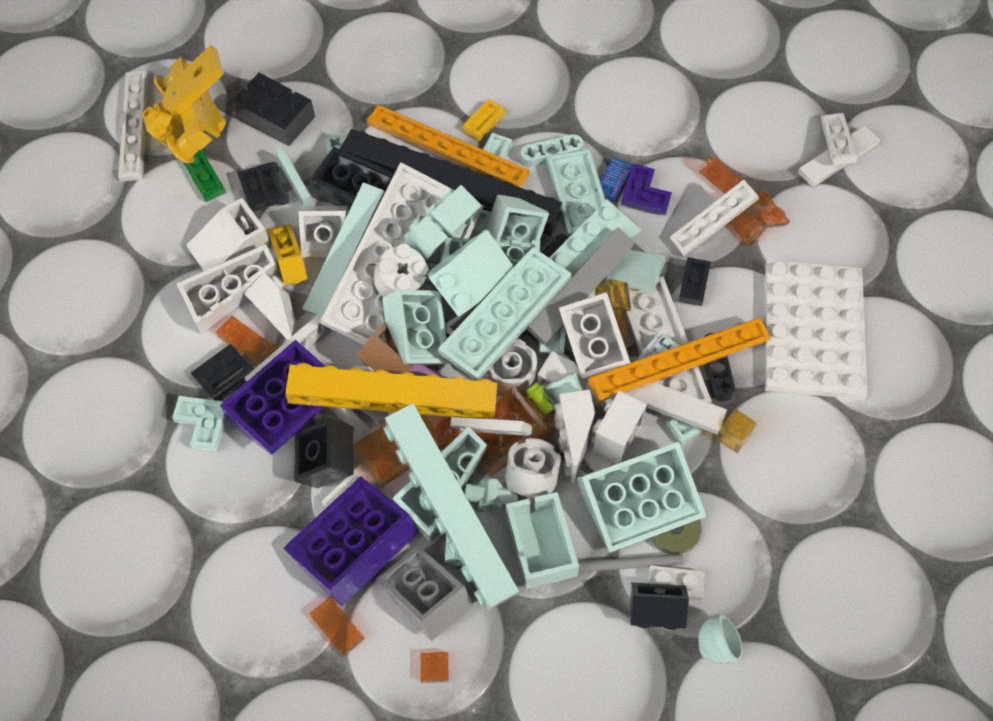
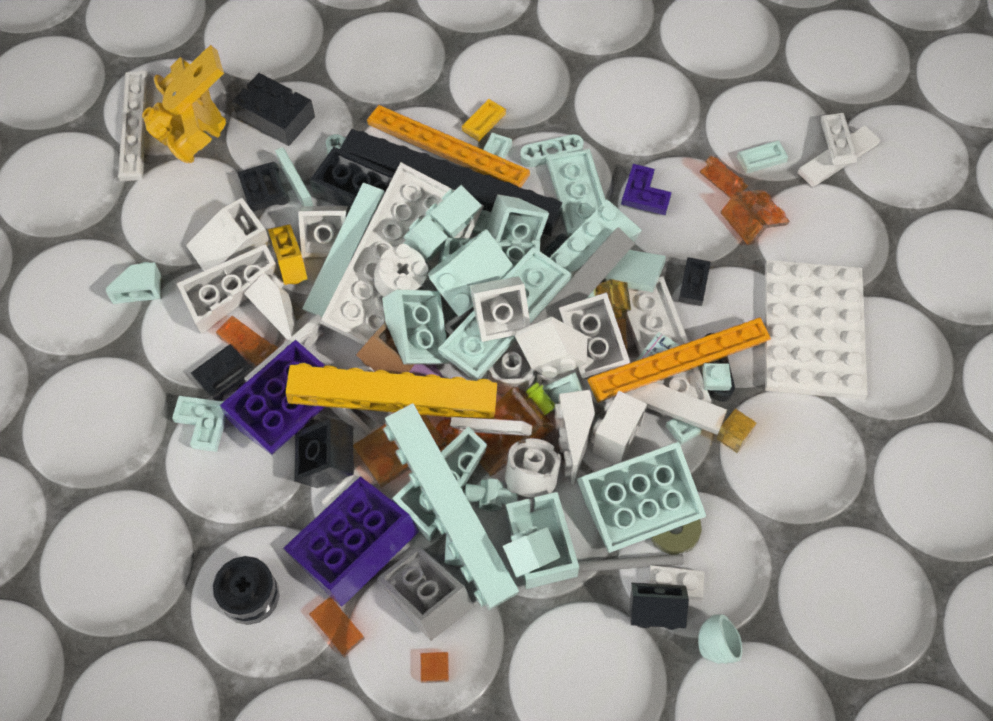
(135, 284): none -> light aqua slope
(205, 177): green tile -> none
(246, 590): none -> black wheel
(500, 308): none -> white slope
(531, 550): none -> light aqua brick
(553, 347): none -> white slope
(615, 178): blue tile -> none
(714, 218): white tile -> none
(716, 376): none -> light aqua plate
(762, 157): none -> light aqua tile

